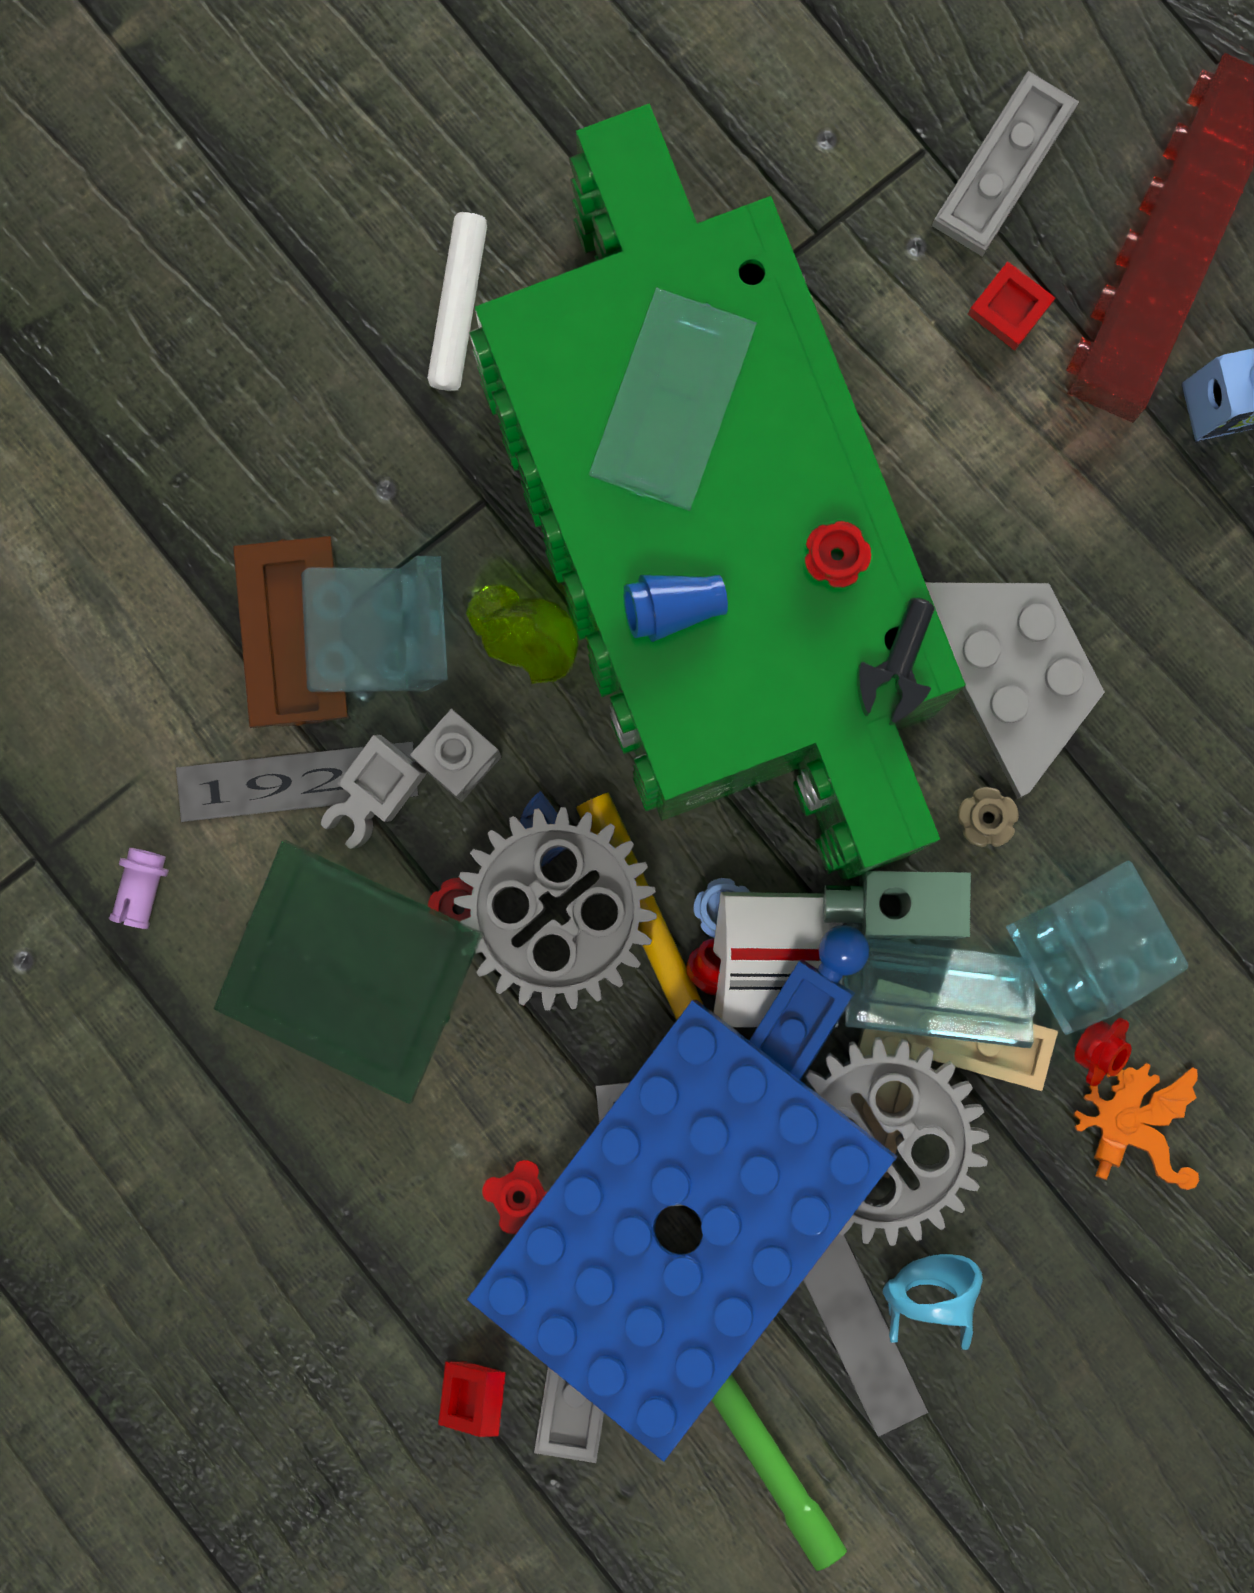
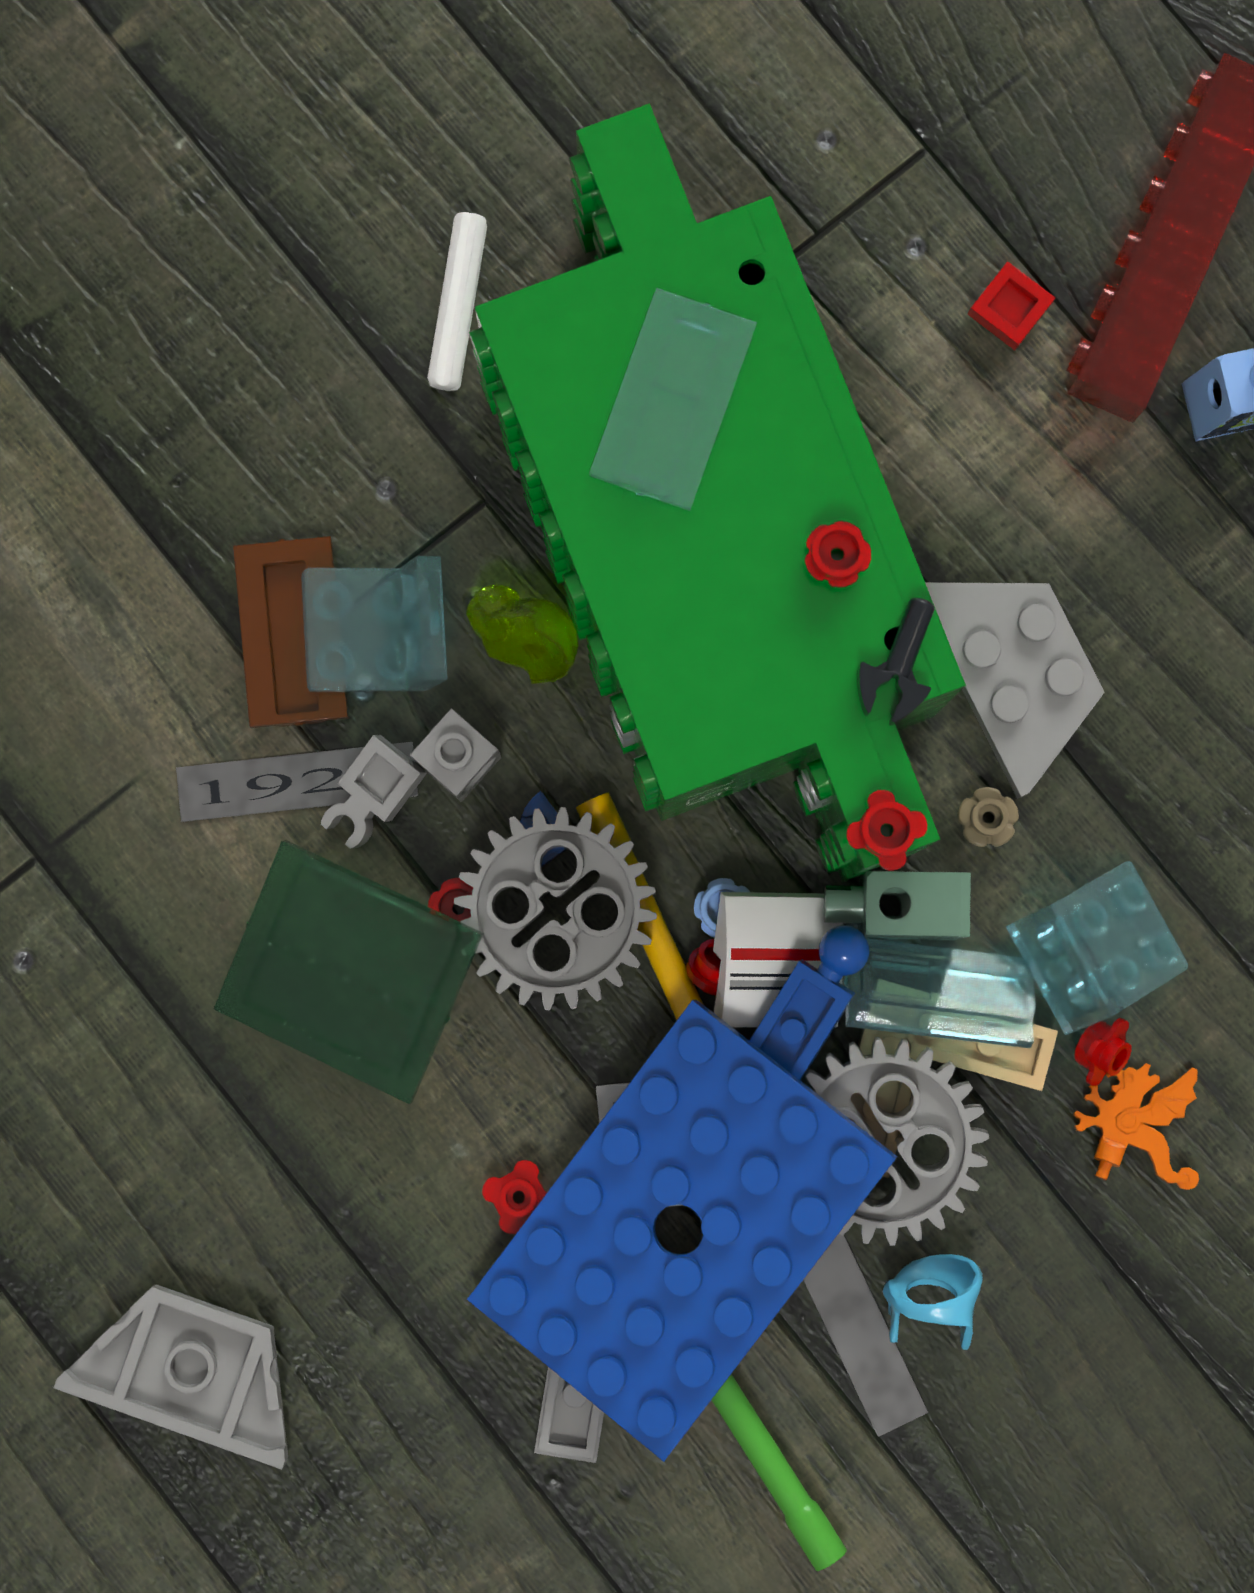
(138, 887): lavender pin -> none
(190, 1373): none -> light grey wing
(472, 1398): red plate -> none
(669, 604): blue cone -> none
(884, 810): none -> red plate
(1005, 163): light grey tile -> none

